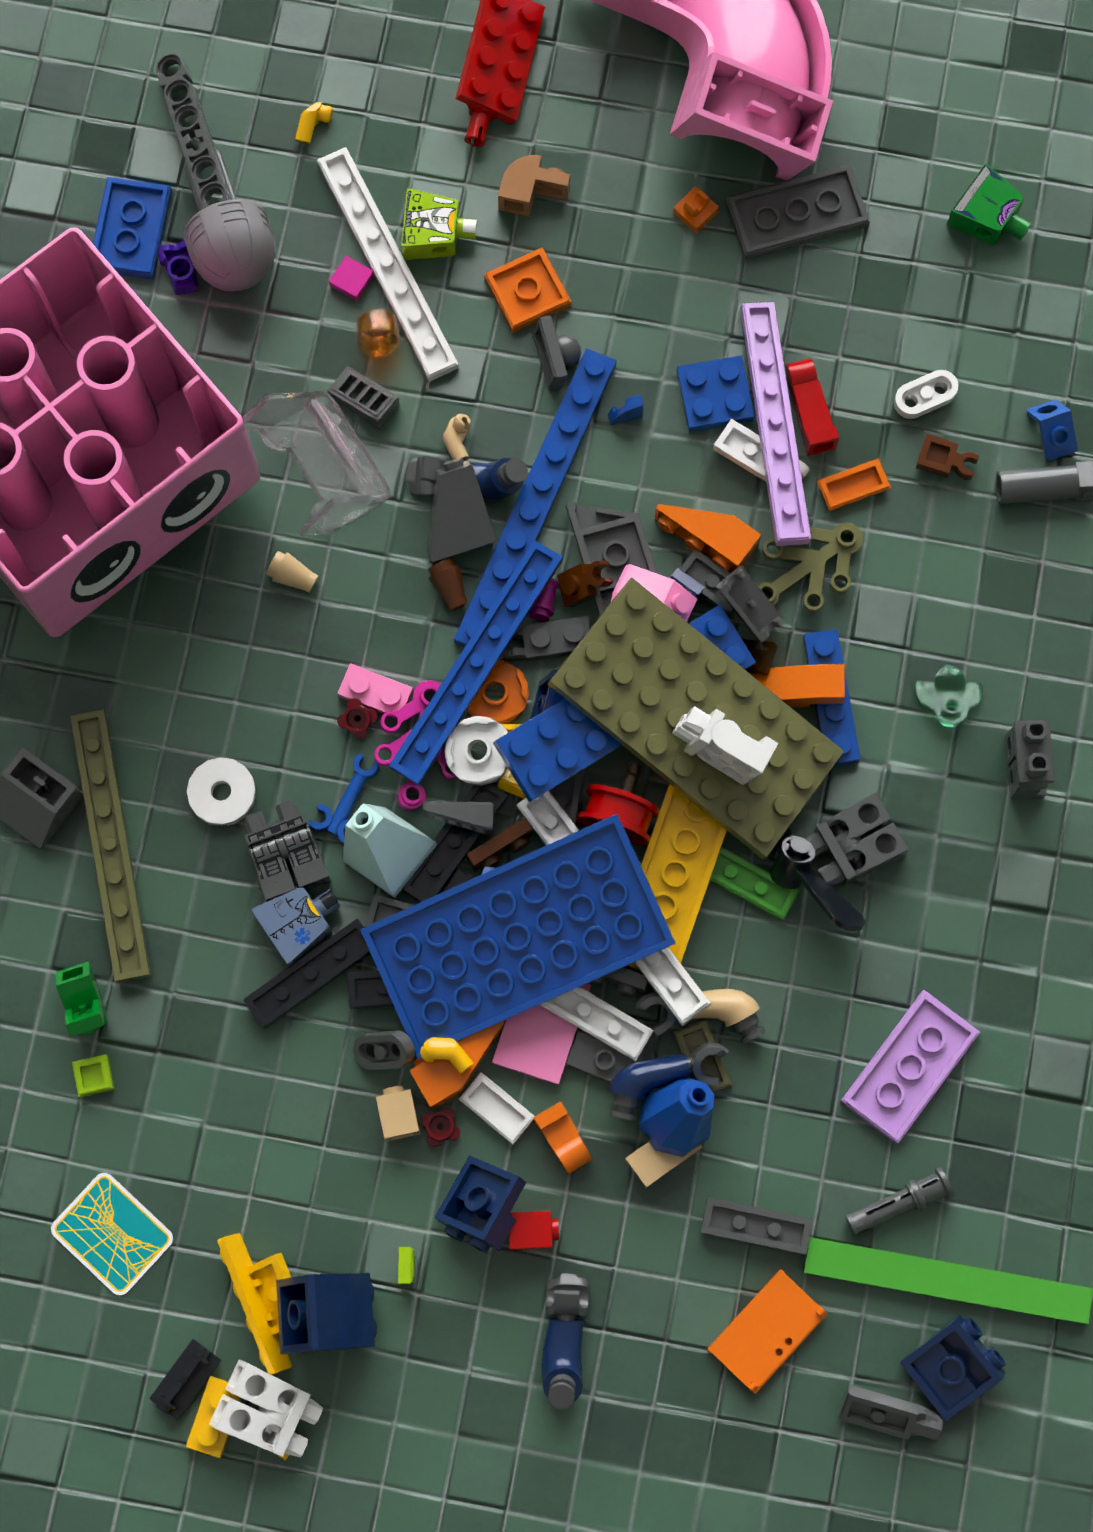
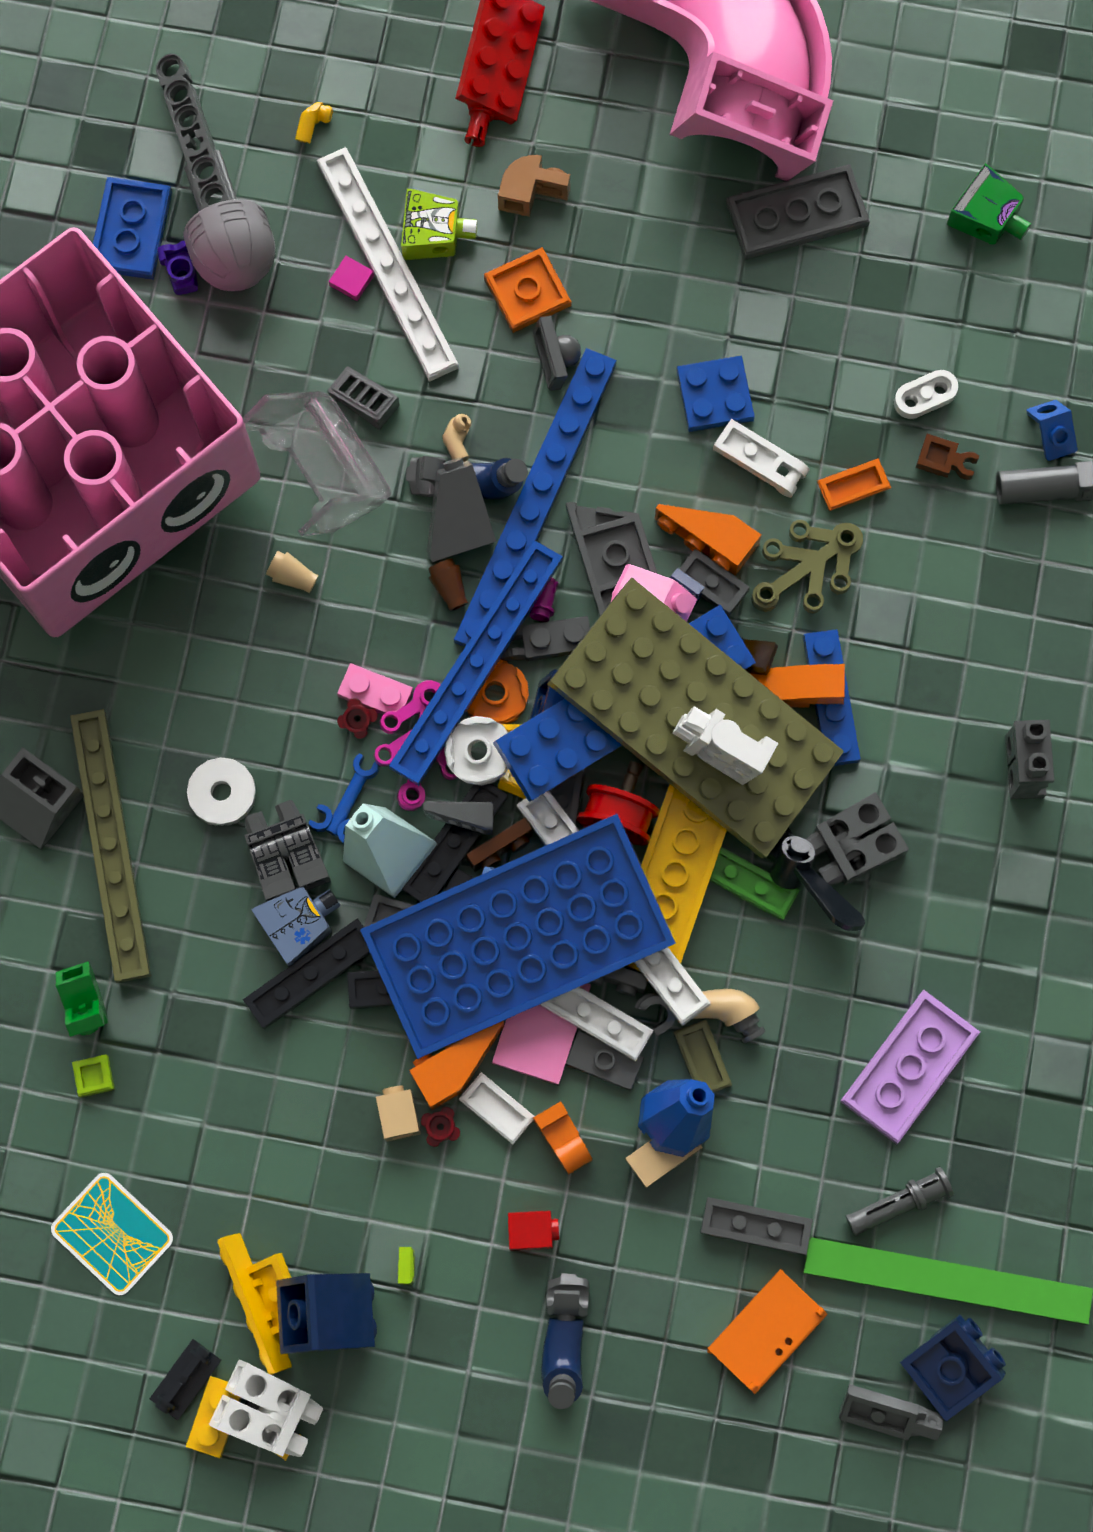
(378, 333): clear orange head -> none
(384, 1050): dark grey plate -> none
(446, 1049): yellow arm -> none
(481, 1205): dark blue plate -> none
(580, 582): reddish brown plate -> none
(631, 411): blue tile -> none
(641, 1077): dark blue piece -> none
(696, 209): orange tile -> none
(750, 603): dark grey hinge -> none
(775, 424): lavender tile -> none
(811, 408): red leg -> none
(949, 691): clear green plate -> none

